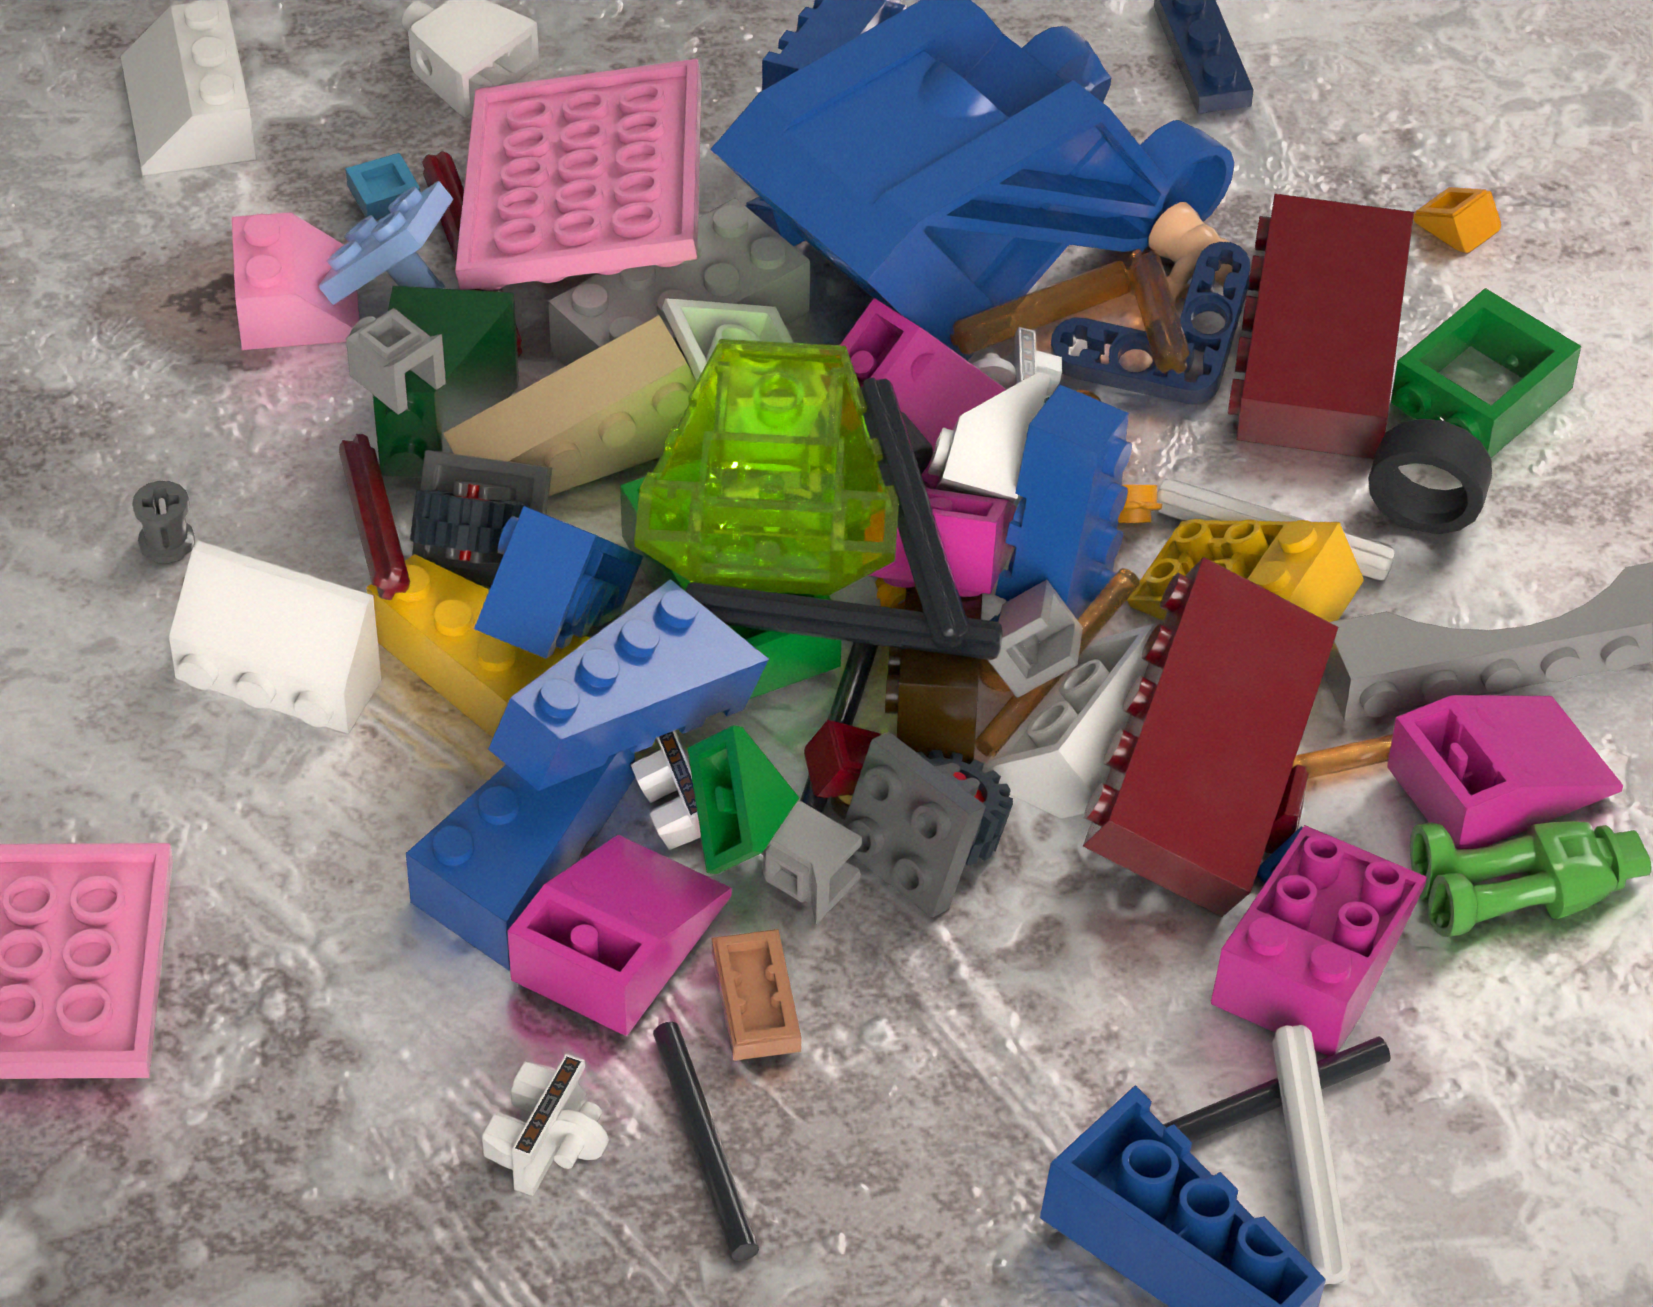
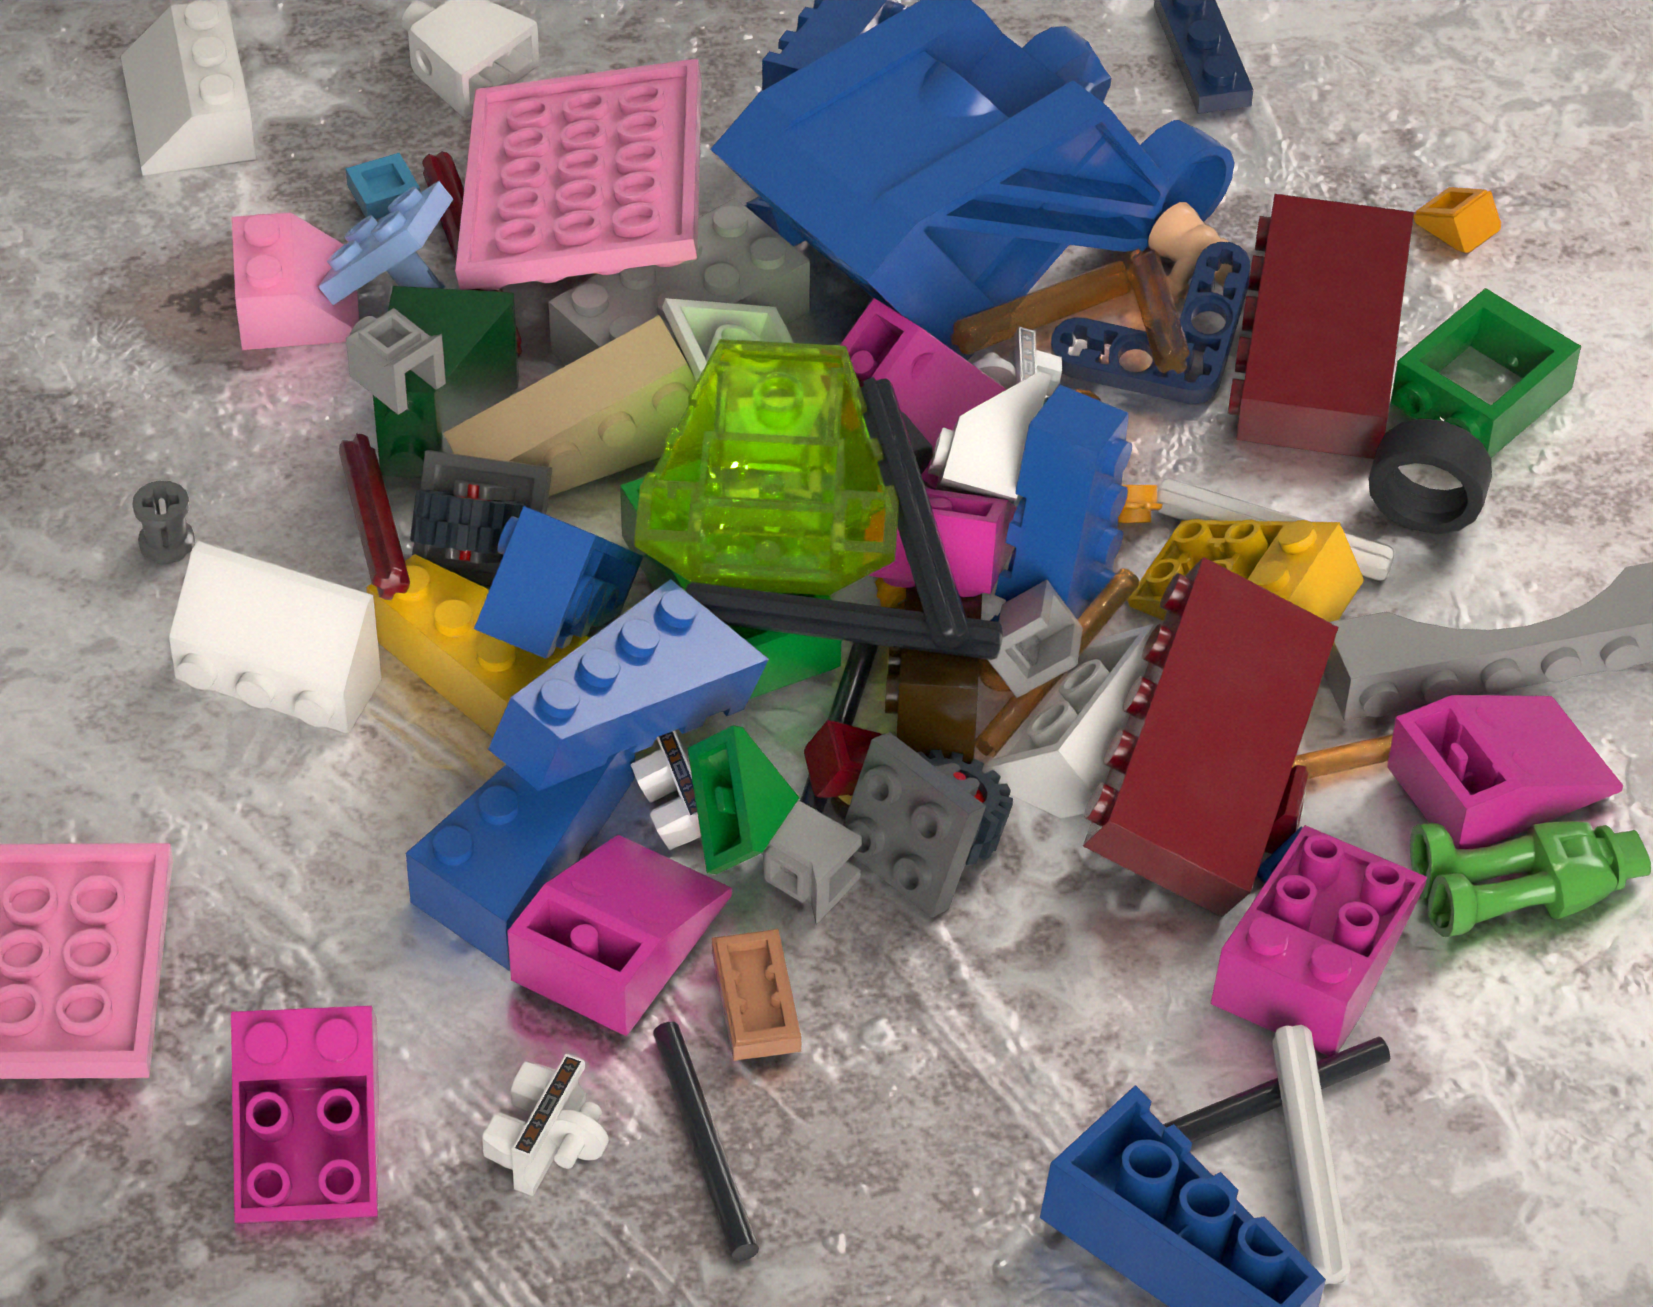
(305, 1114): none -> dark pink slope

